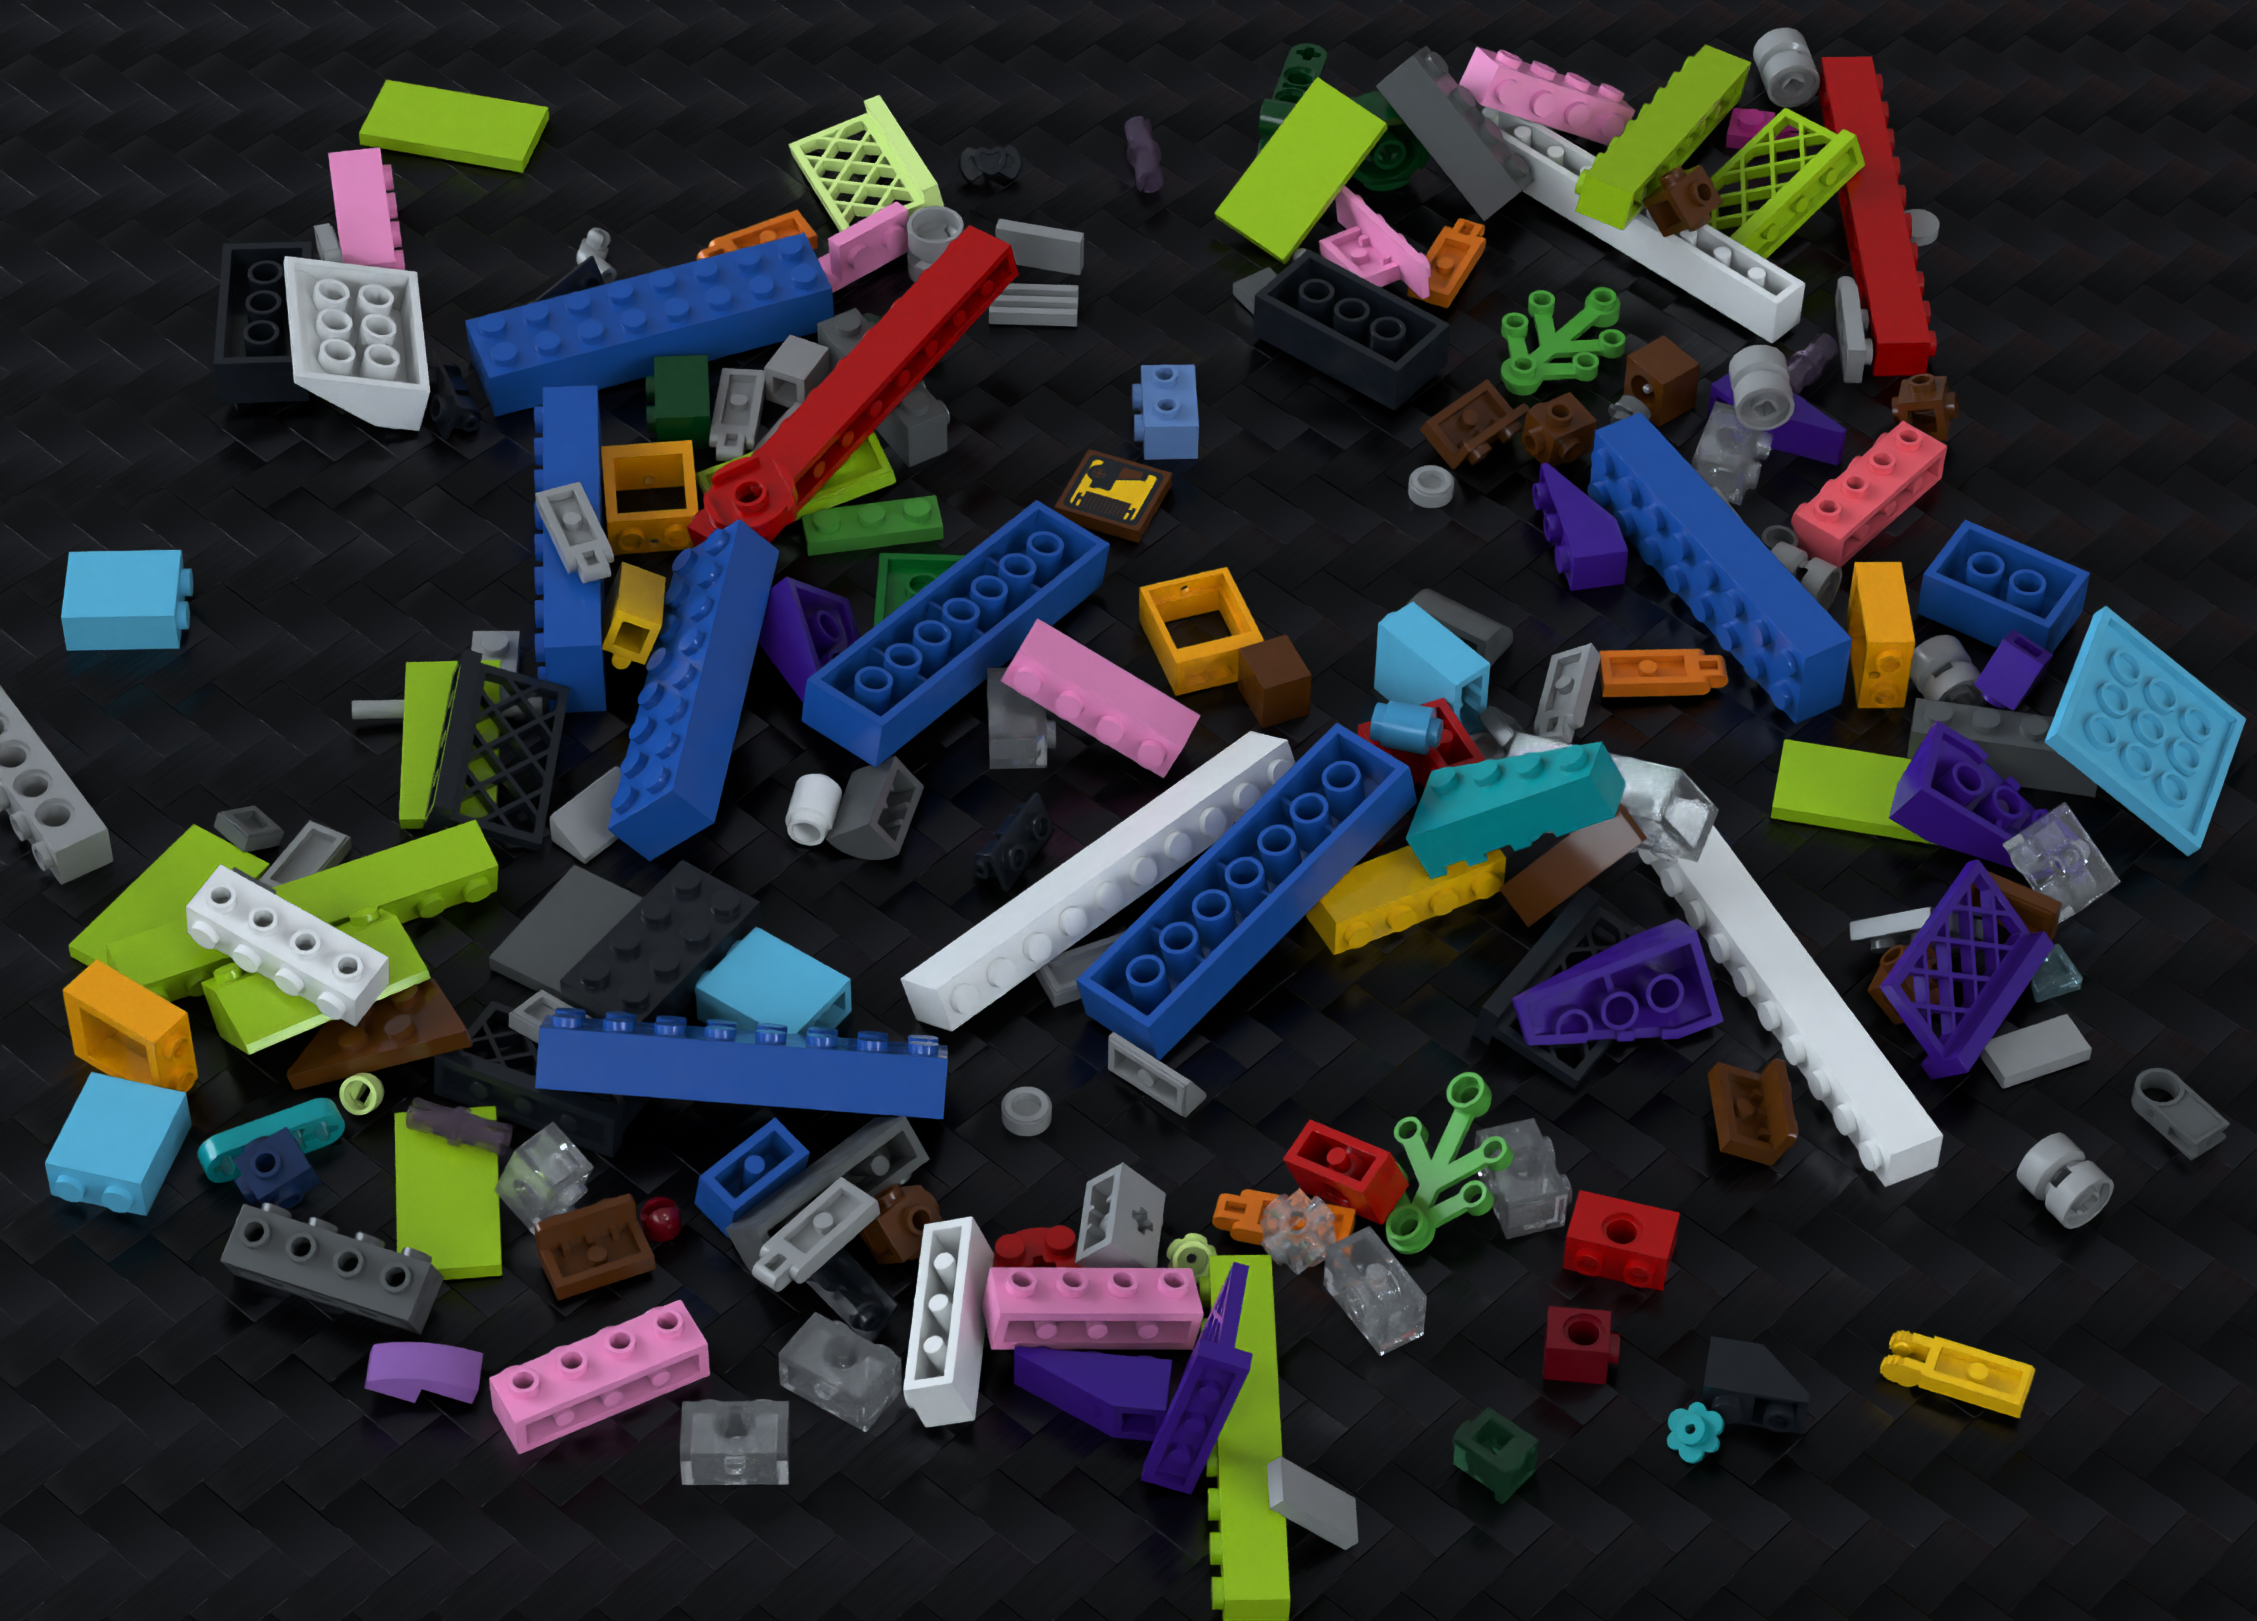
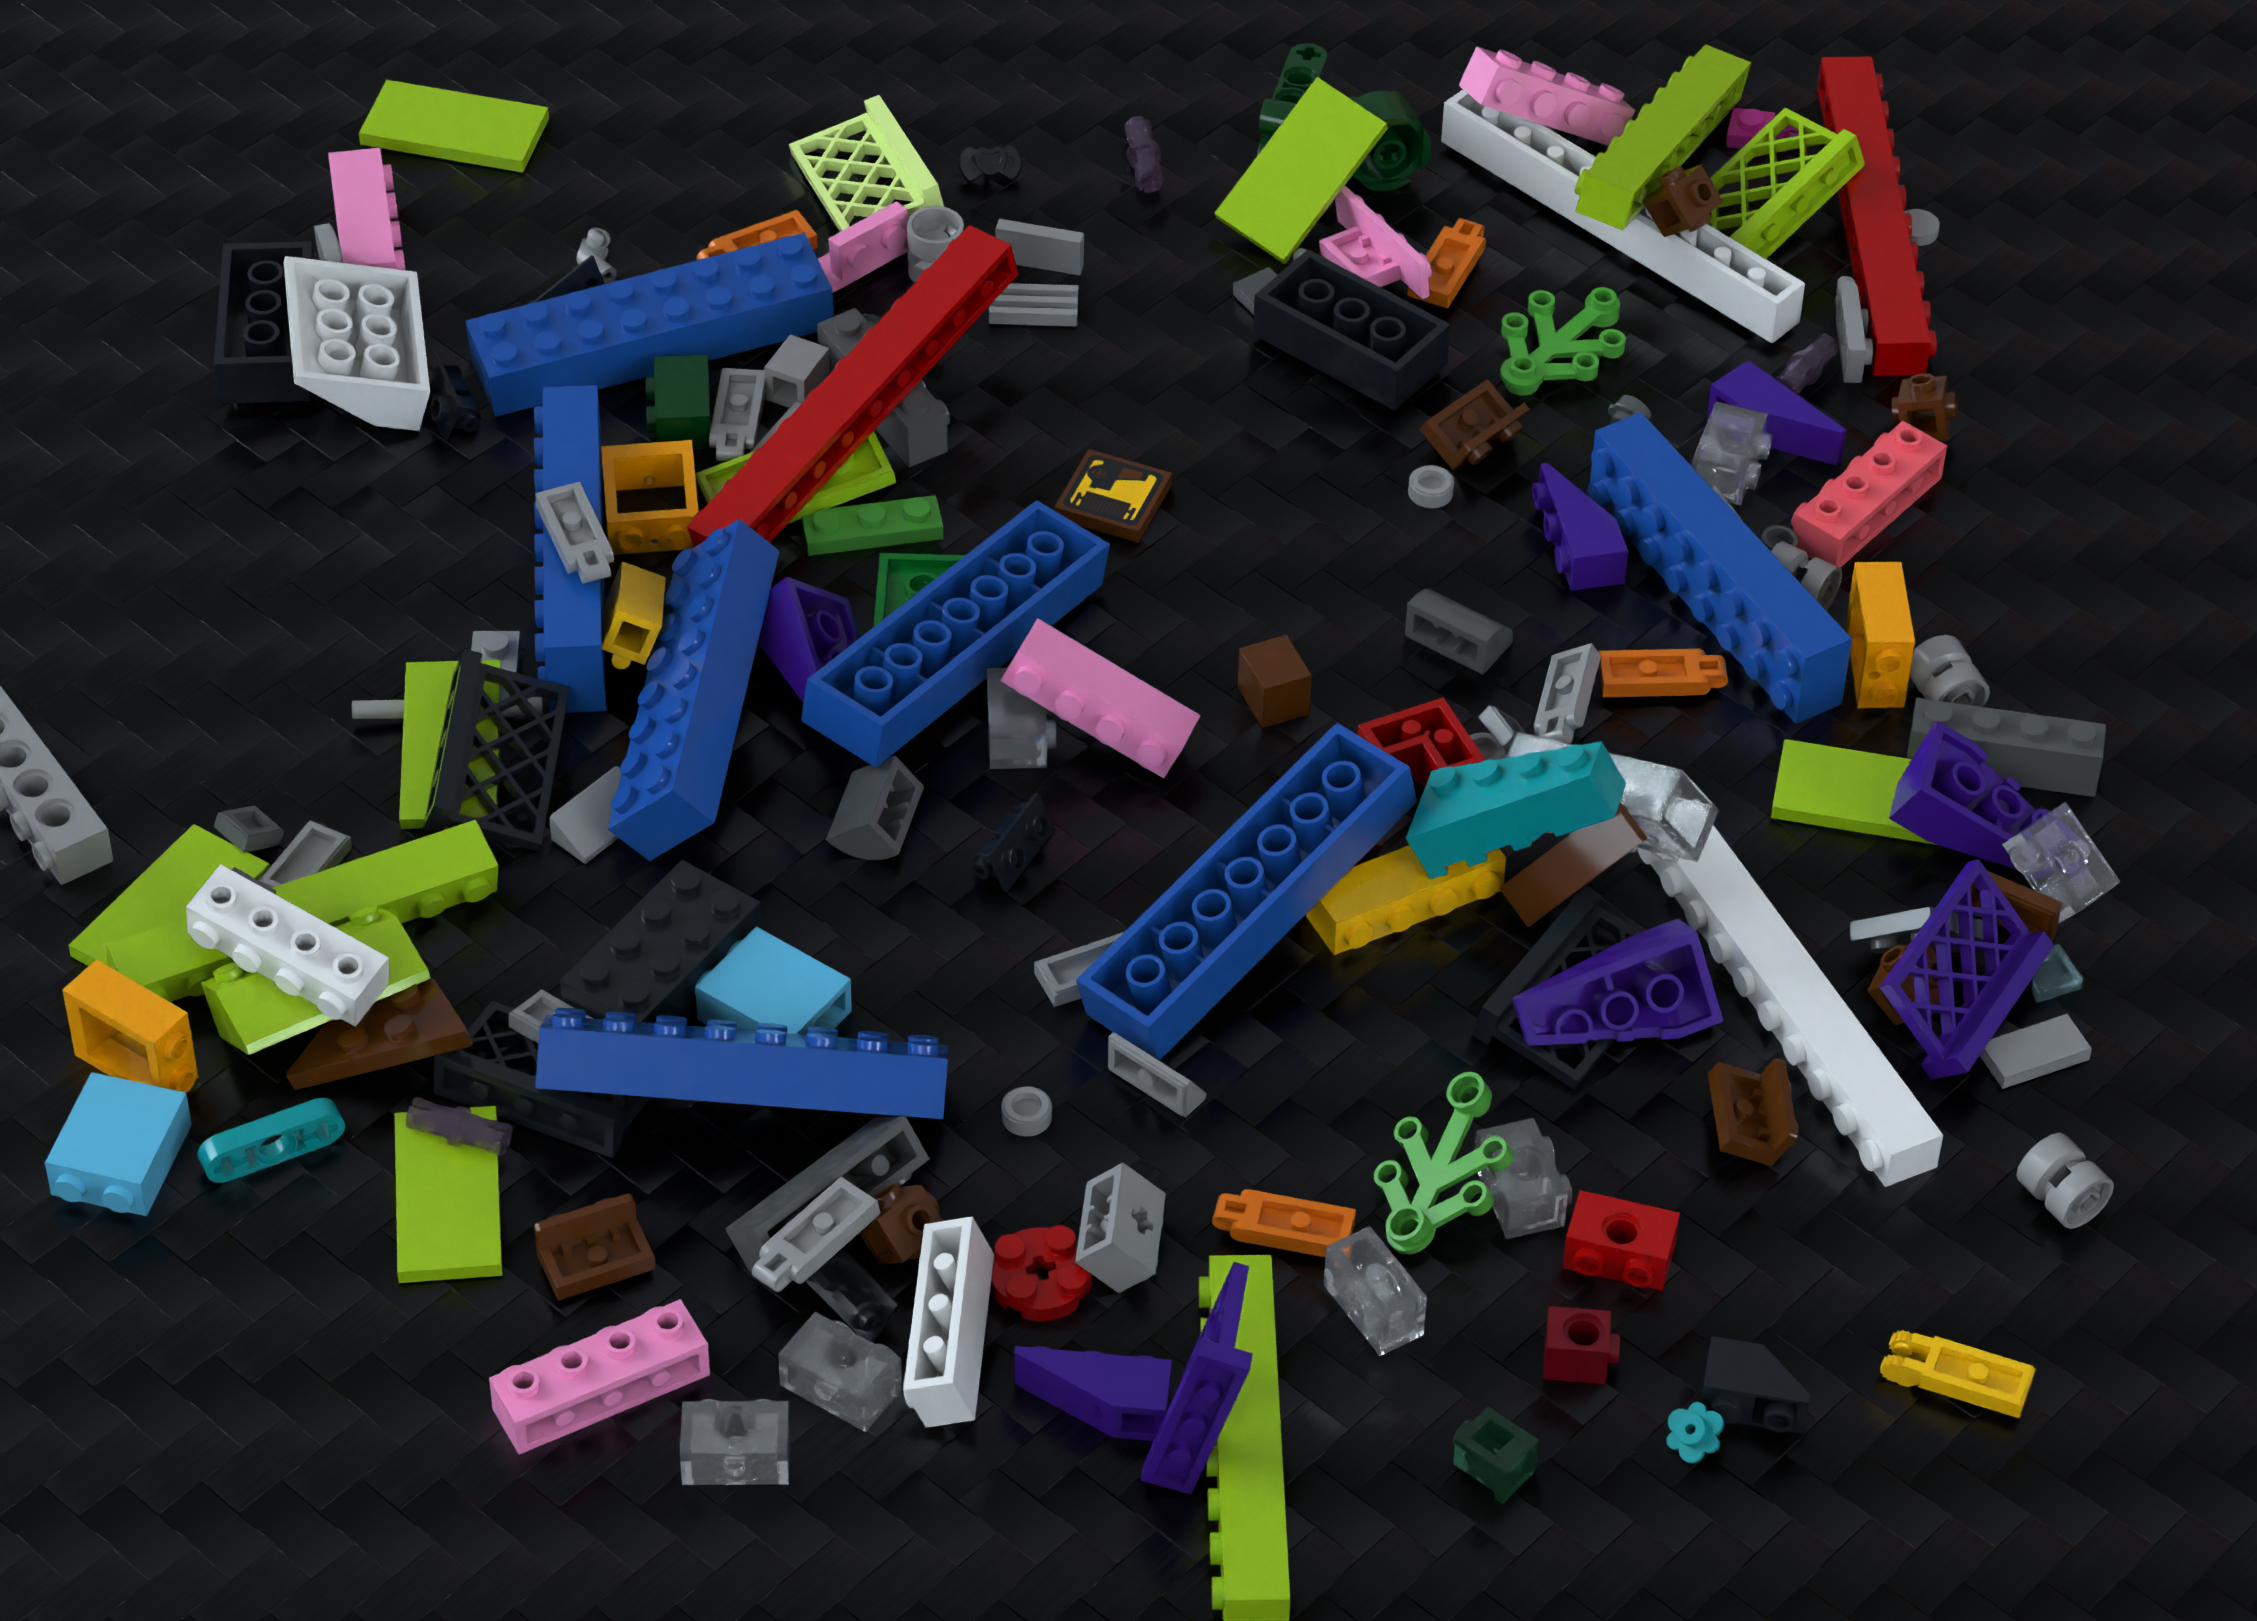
(125, 600): medium azure brick -> none
(275, 1171): dark blue brick -> none
(333, 1267): dark grey brick -> none
(354, 1088): yellowish green hinge -> none
(408, 1367): medium lavender slope -> none
(544, 1177): clear brick -> none
(562, 930): dark grey tile -> none
(660, 1219): dark red hinge -> none
(745, 476): red plate -> none
(750, 1174): blue brick -> none
(813, 809): white brick -> none
(1092, 1308): bright pink brick -> none
(1095, 883): white brick -> none
(1168, 412): medium blue brick -> none
(1191, 1244): yellowish green plate -> none
(1204, 663): light orange window -> none
(1302, 1246): clear brick -> none
(1312, 1503): light grey tile -> none
(1346, 1171): red brick -> none
(1406, 727): dark azure brick -> none
(1426, 661): medium azure brick -> none
(1456, 132): dark grey brick -> none
(1558, 430): reddish brown brick -> none
(1662, 379): reddish brown piece -> none
(1761, 387): light grey wheel -> none
(1786, 67): light grey wheel -> none
(1998, 585): blue brick -> none
(2013, 671): dark purple slope -> none
(2146, 731): medium azure plate -> none
(2185, 1120): dark grey piece -> none

